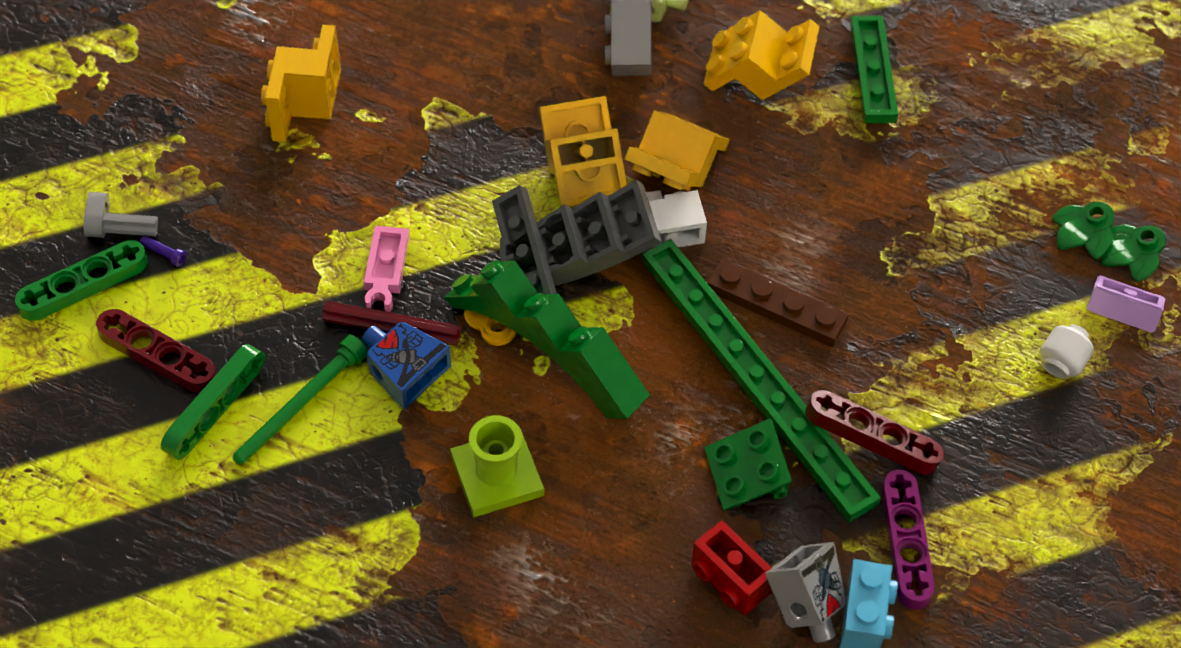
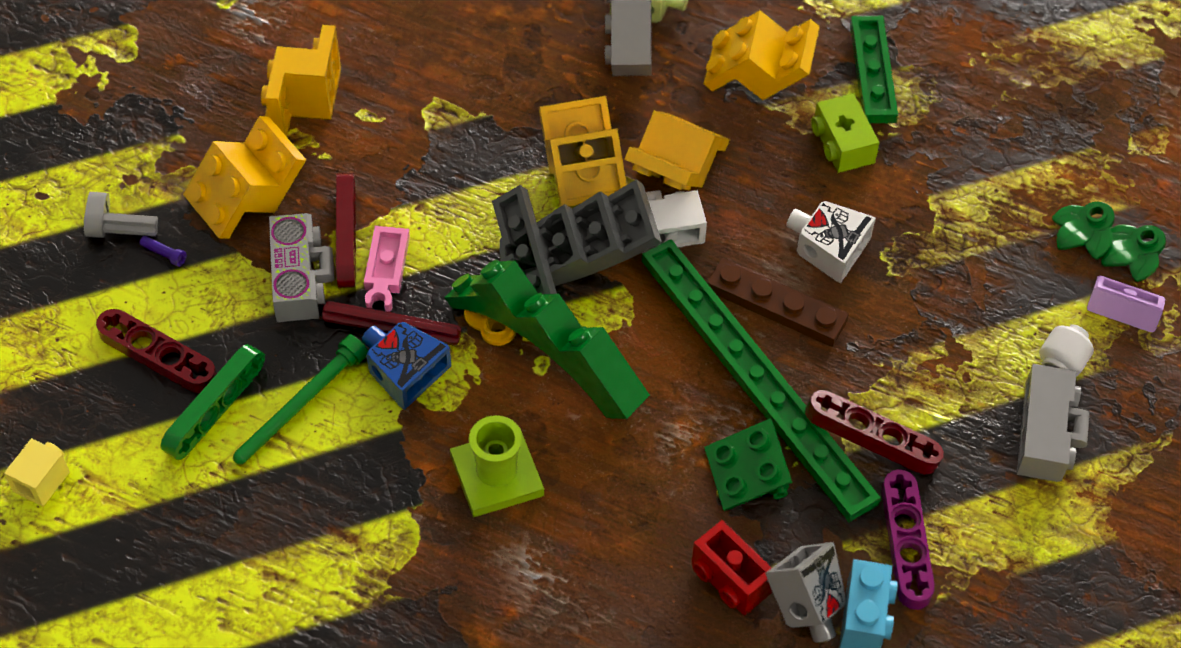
(37, 471): none -> light yellow brick
(84, 284): green beam -> none
(244, 177): none -> yellow bracket
(295, 286): none -> light grey piece
(345, 230): none -> dark red beam
(832, 237): none -> white torso
(845, 133): none -> lime brick
(1047, 408): none -> light grey piece

